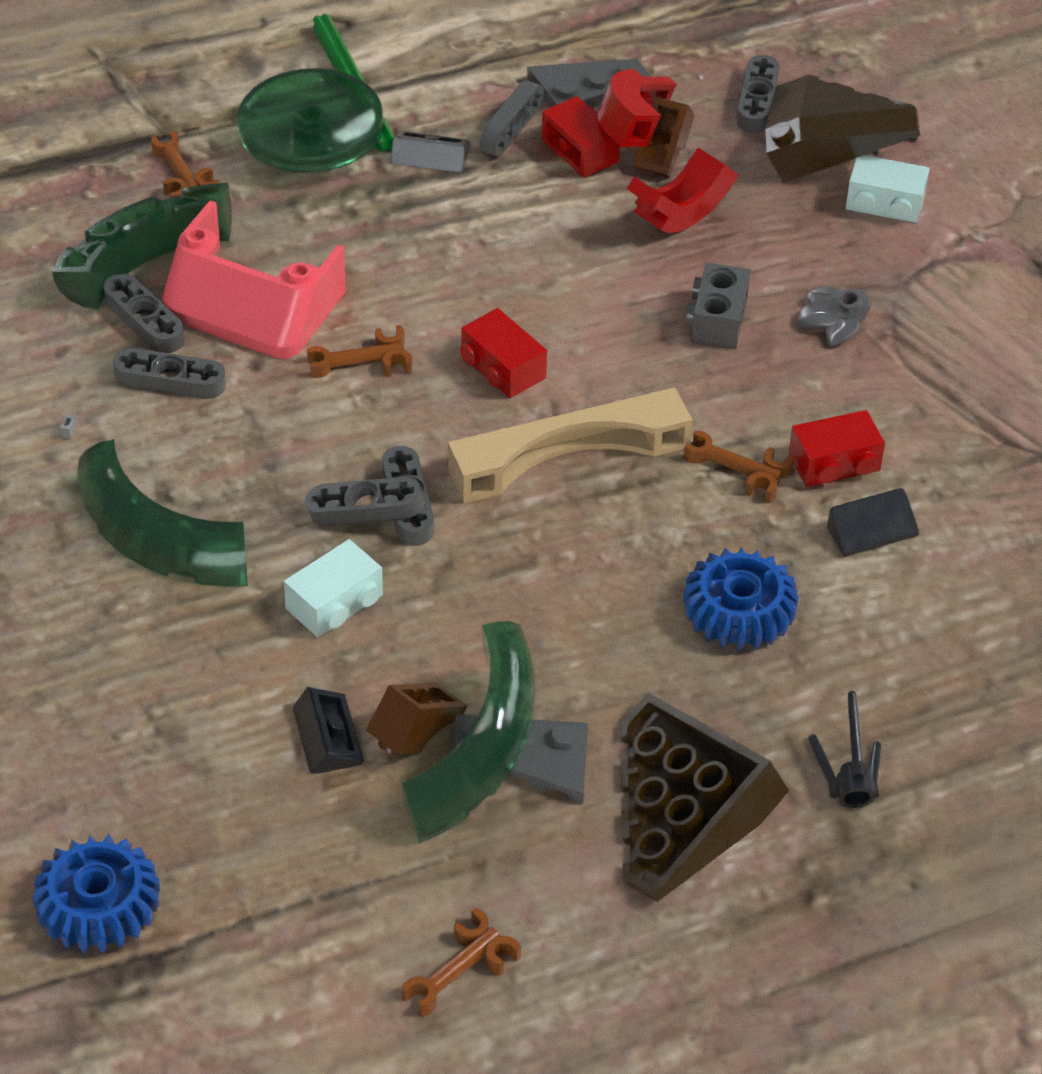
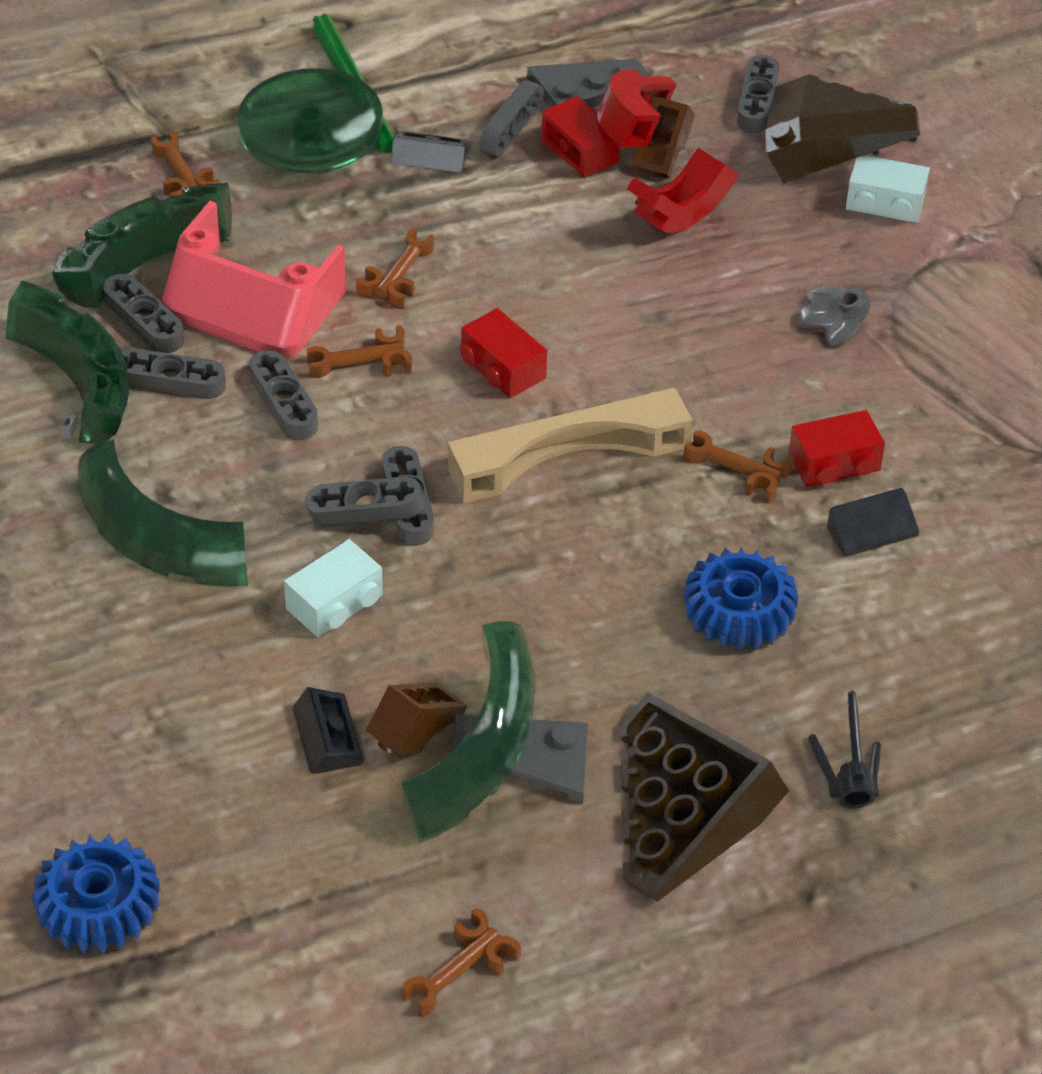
(77, 347): none -> clear green brick
(283, 408): none -> dark grey beam
(393, 283): none -> dark orange bar
(719, 305): dark grey brick -> none

